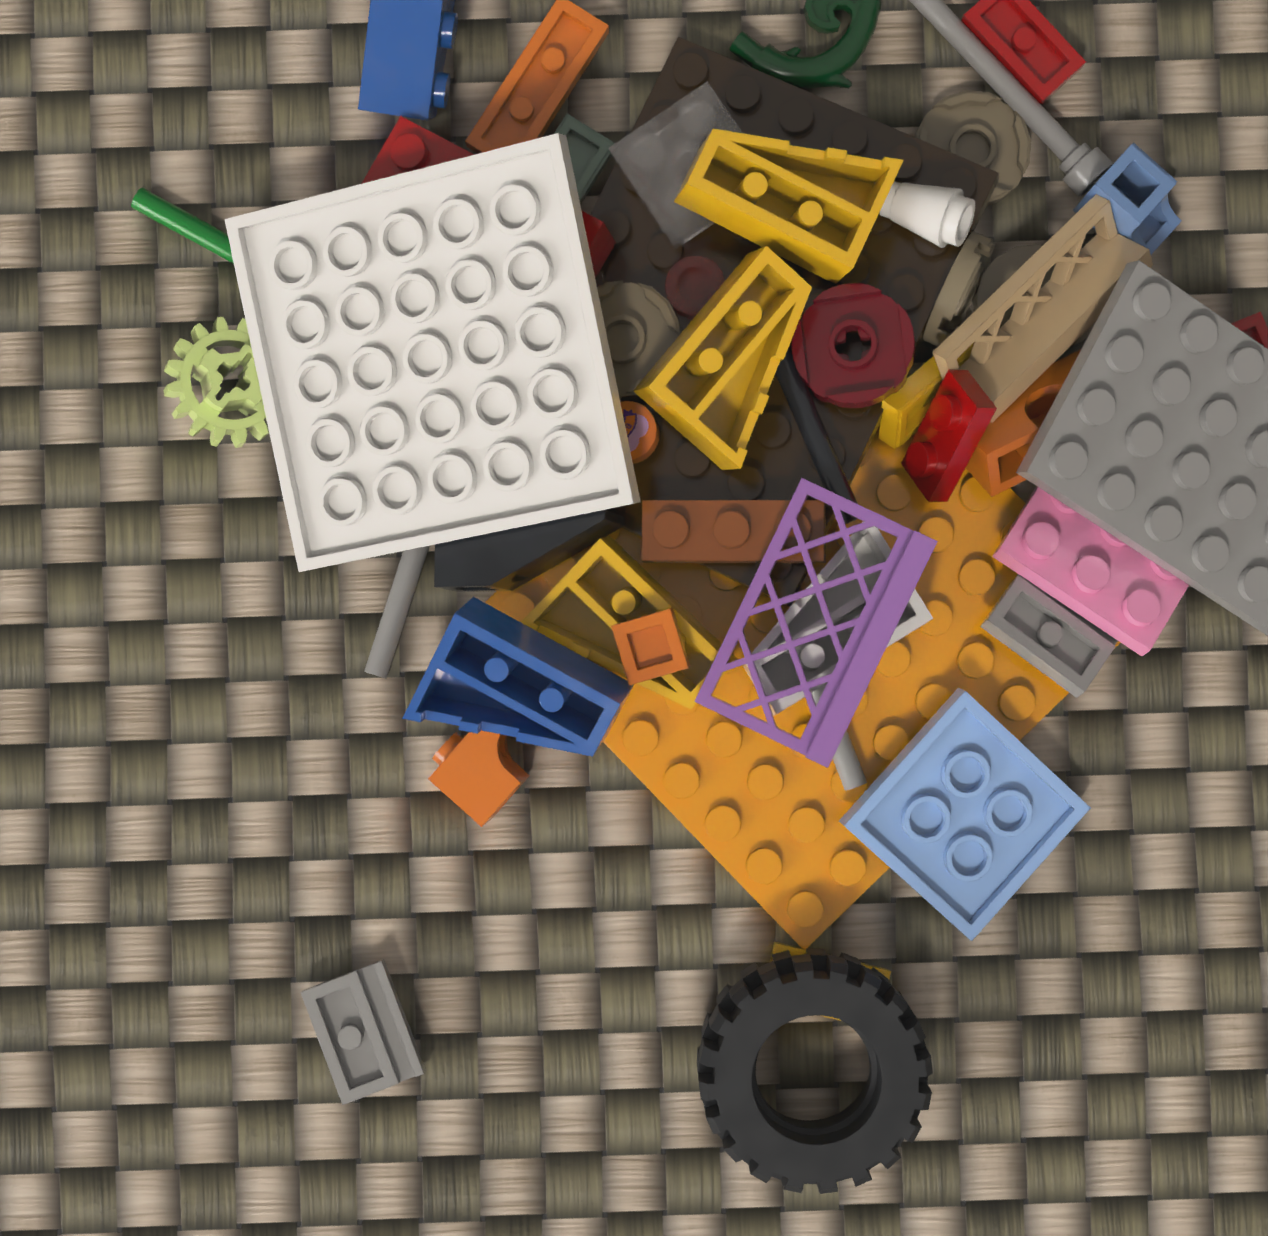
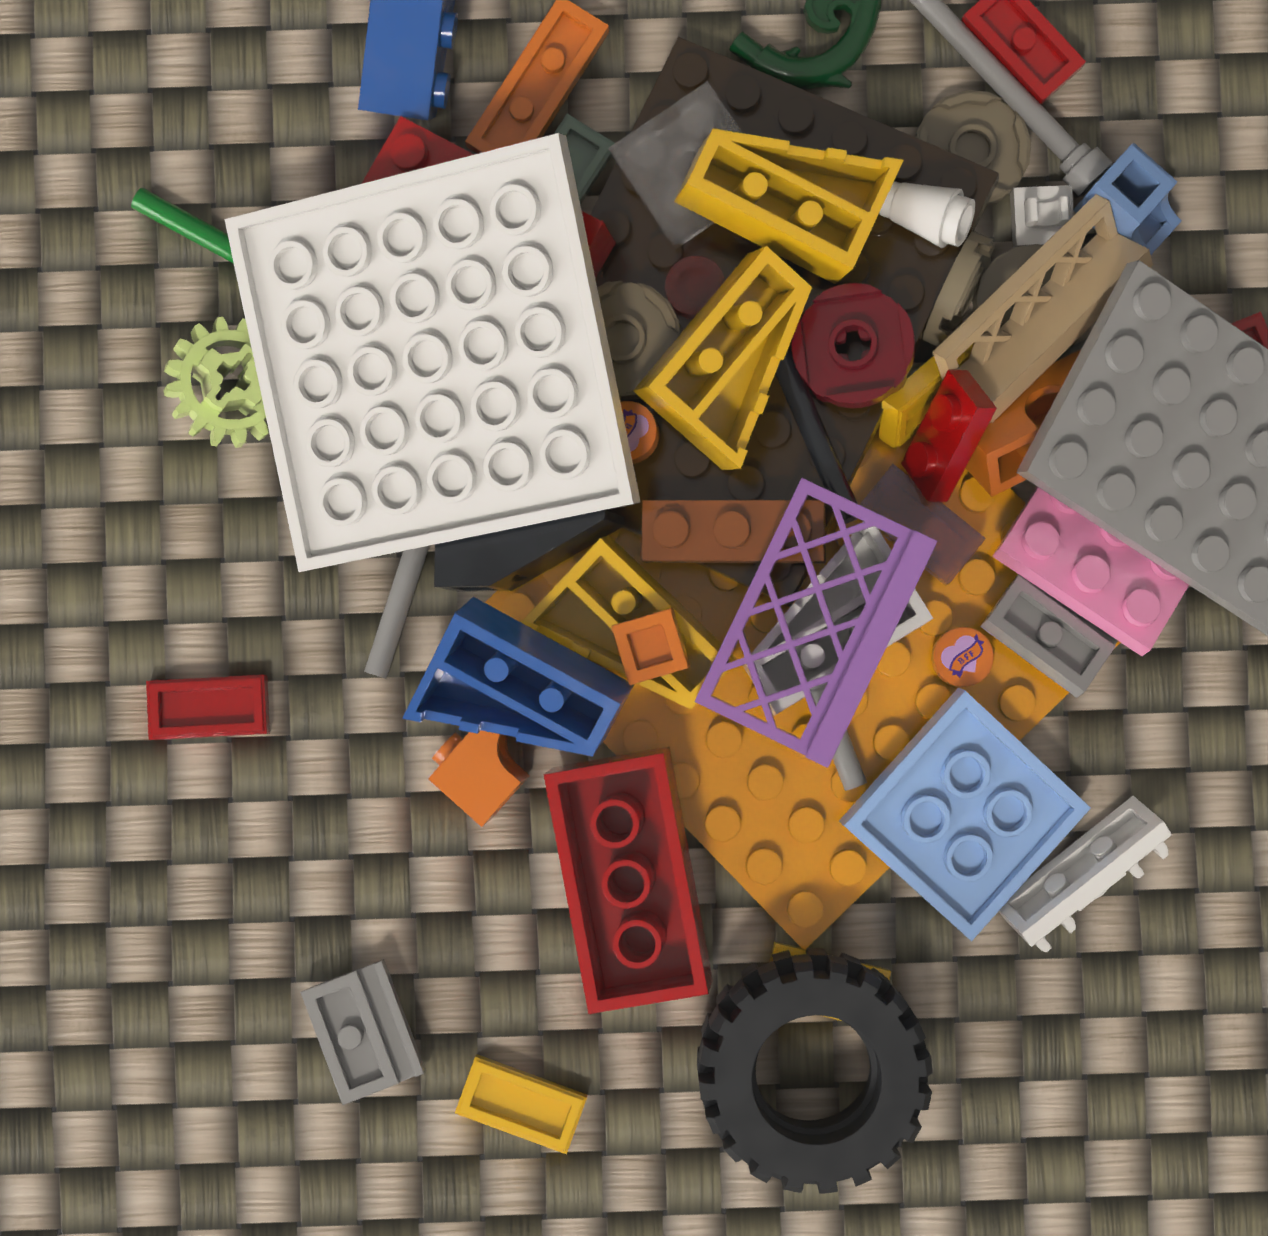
(208, 707): none -> red tile
(521, 1104): none -> yellow tile
(628, 880): none -> red brick
(902, 502): none -> tile
(962, 657): none -> orange tile
(1039, 213): none -> white tile
(1085, 871): none -> white plate

